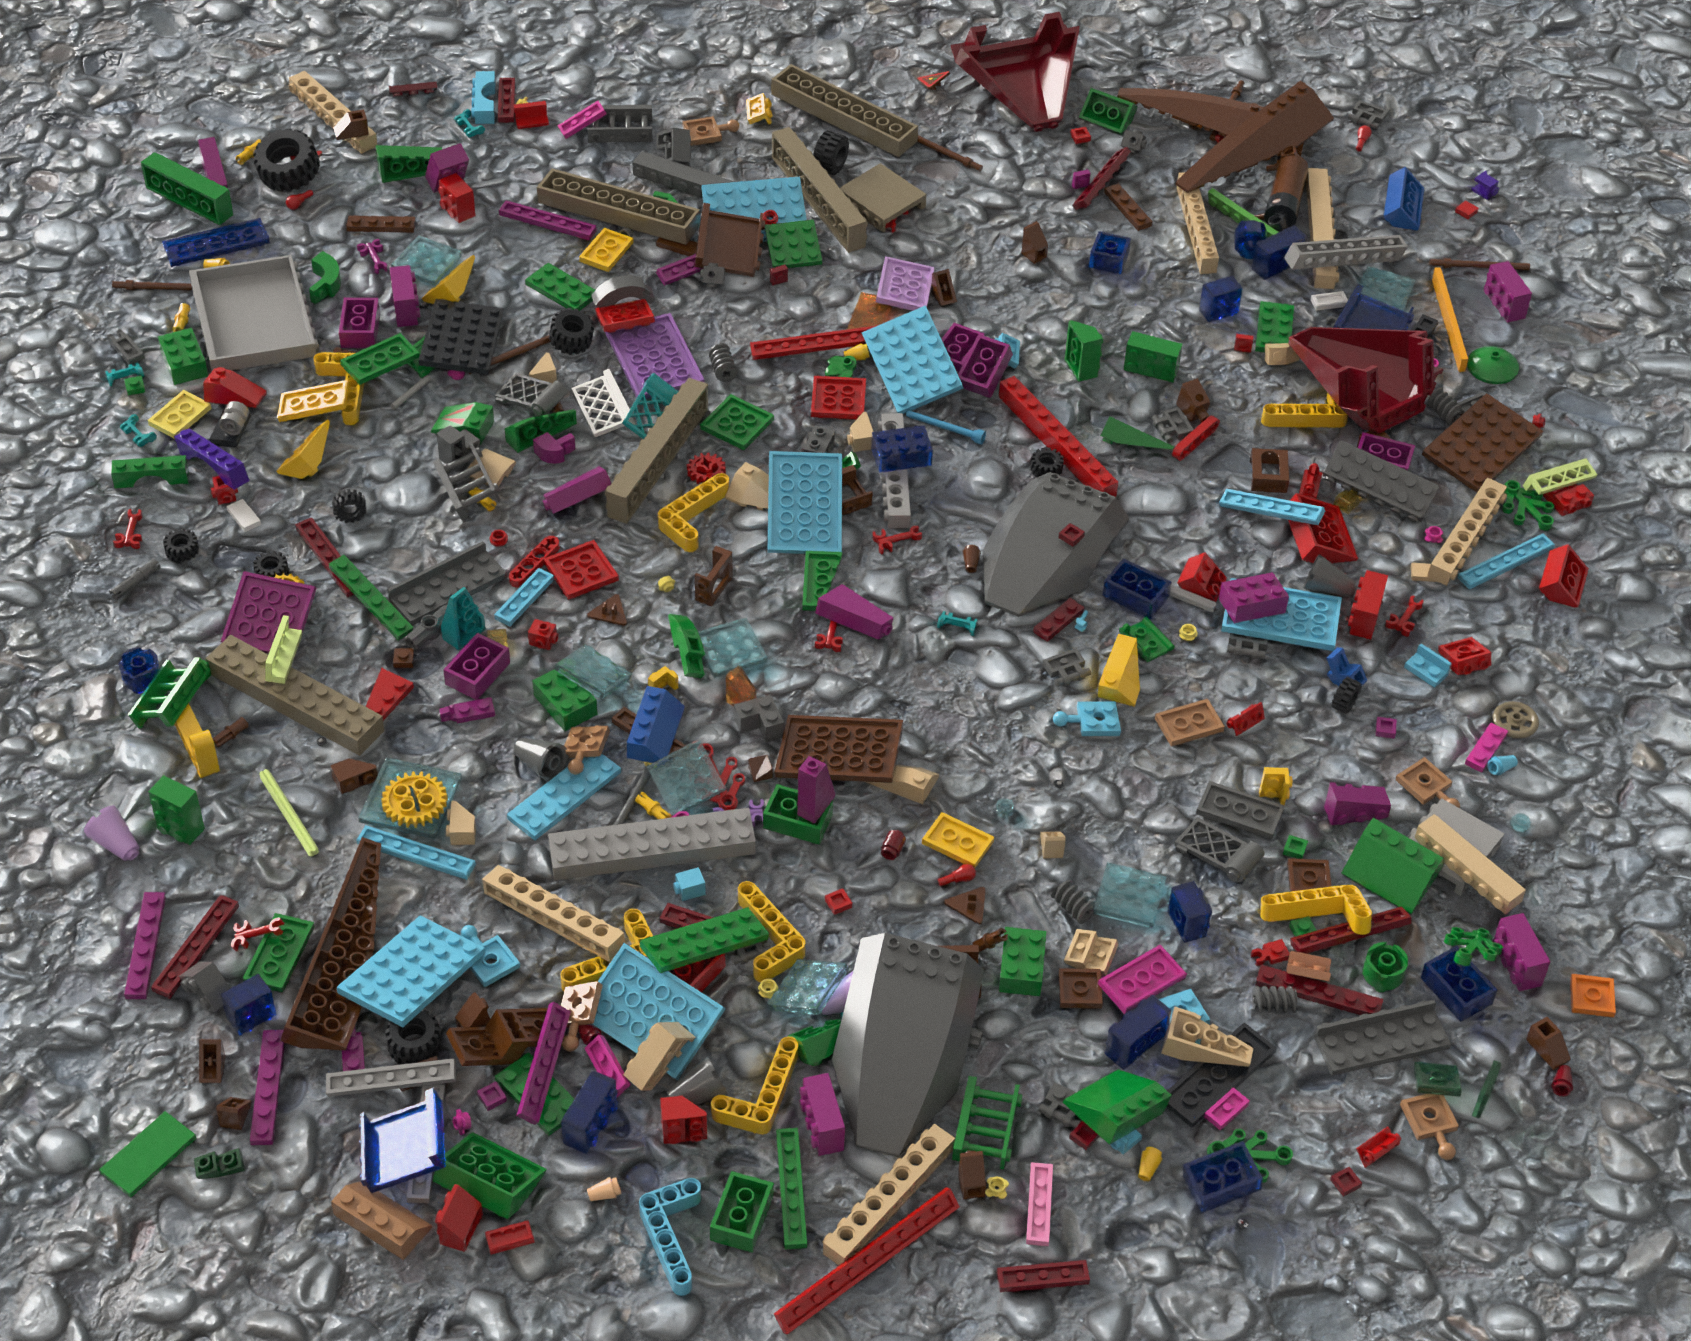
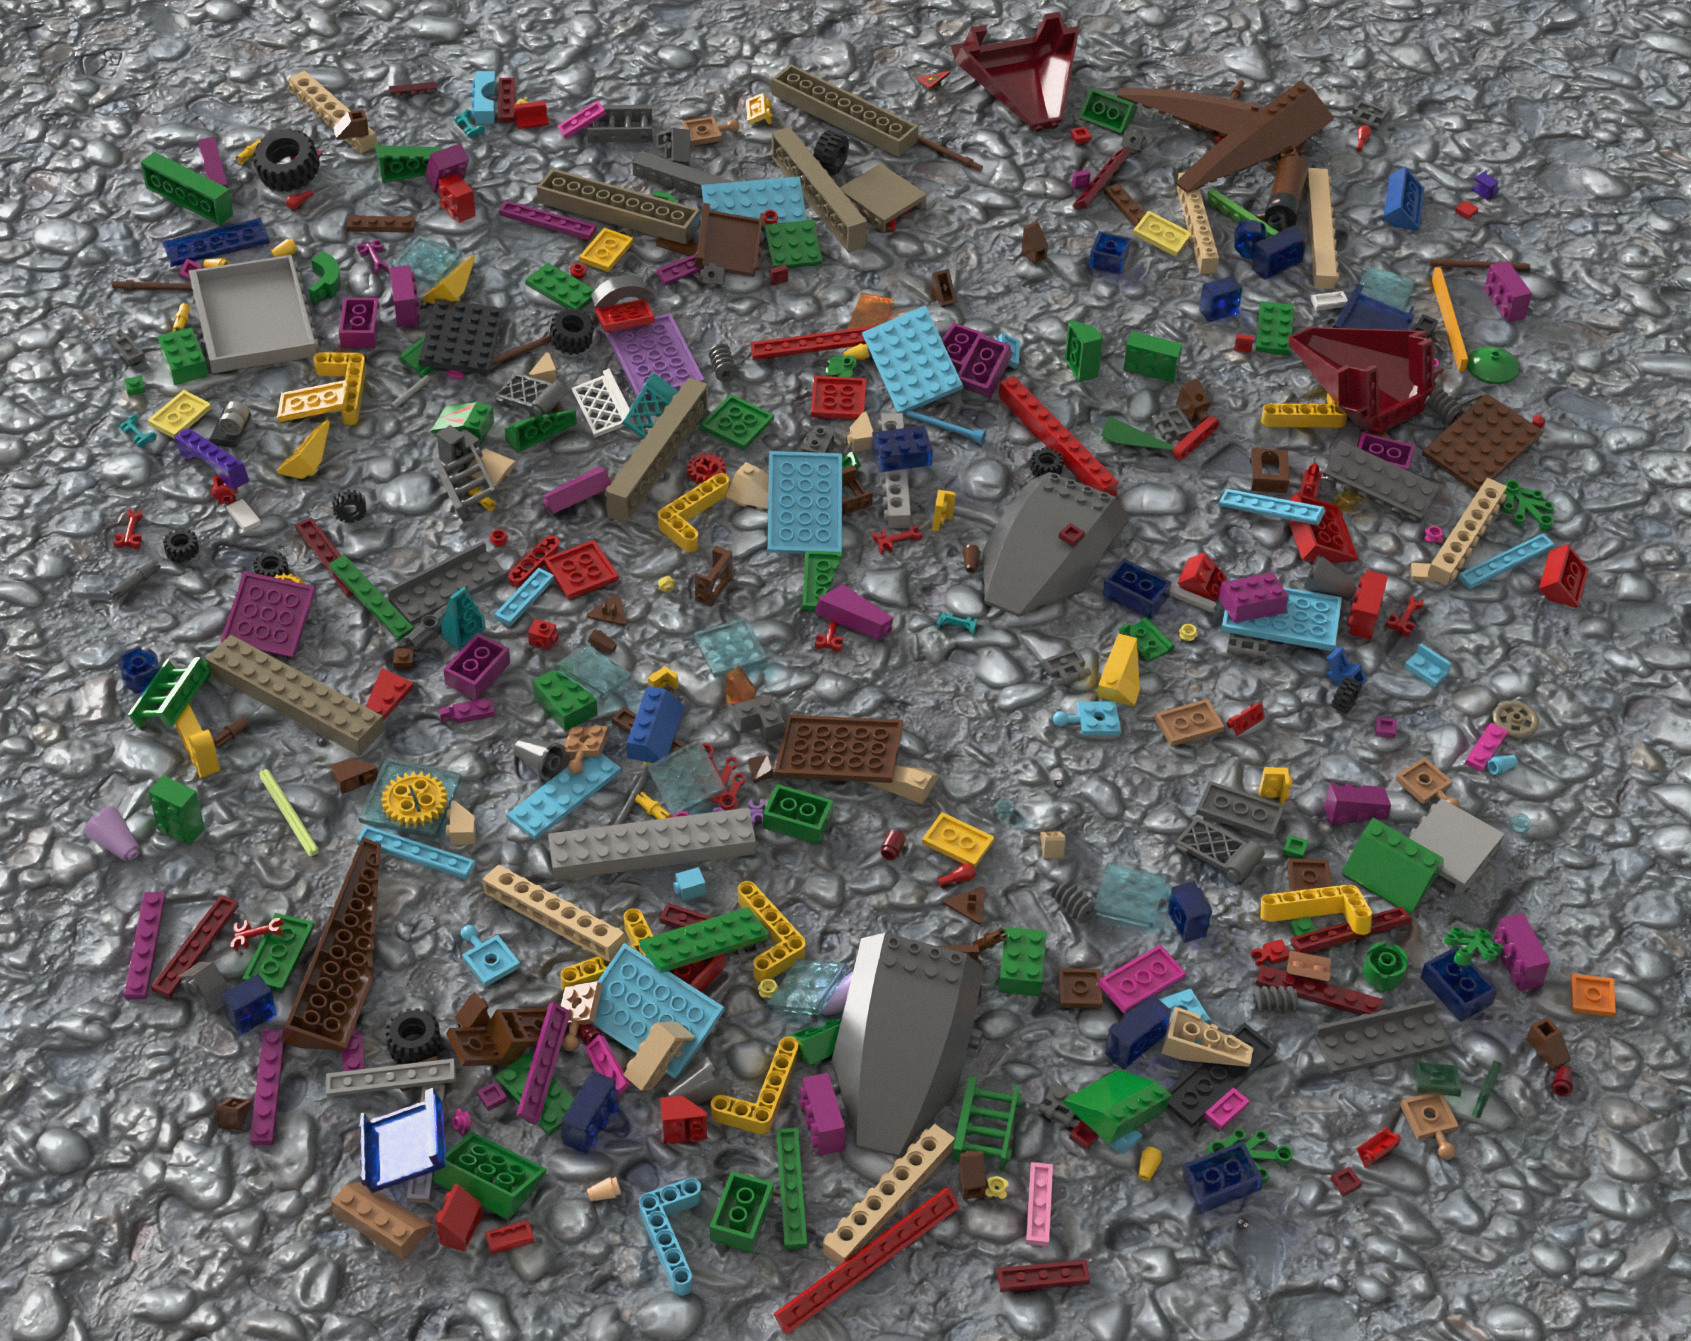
(123, 373): teal piece -> none
(128, 471): green arch -> none
(147, 1154): green tile -> none
(188, 265): none -> dark pink slope
(211, 1060): reddish brown slope -> none
(220, 1165): dark green slope -> none
(228, 386): red slope -> none
(282, 652): yellowish green fence -> none
(285, 248): none -> yellow cone
(380, 358): green plate -> none
(411, 971): medium azure plate -> none
(498, 635): clear yellow tile -> none
(553, 450): magenta brick -> none
(578, 270): none -> red plate
(601, 641): none -> reddish brown cone
(689, 643): green slope -> none
(814, 789): magenta slope -> none
(838, 901): red plate -> none
(904, 284): lavender plate -> none
(943, 508): none -> yellow bracket
(1058, 619): dark red plate -> none
(1081, 624): medium azure hand -> none
(1091, 951): tan slope -> none
(1162, 233): none -> light yellow plate
(1280, 354): tan slope -> none
(1345, 252): light grey brick -> none
(1466, 655): red plate -> none
(1470, 864): tan brick -> none
(1560, 473): yellowish green fence -> none
(1570, 498): red plate -> none

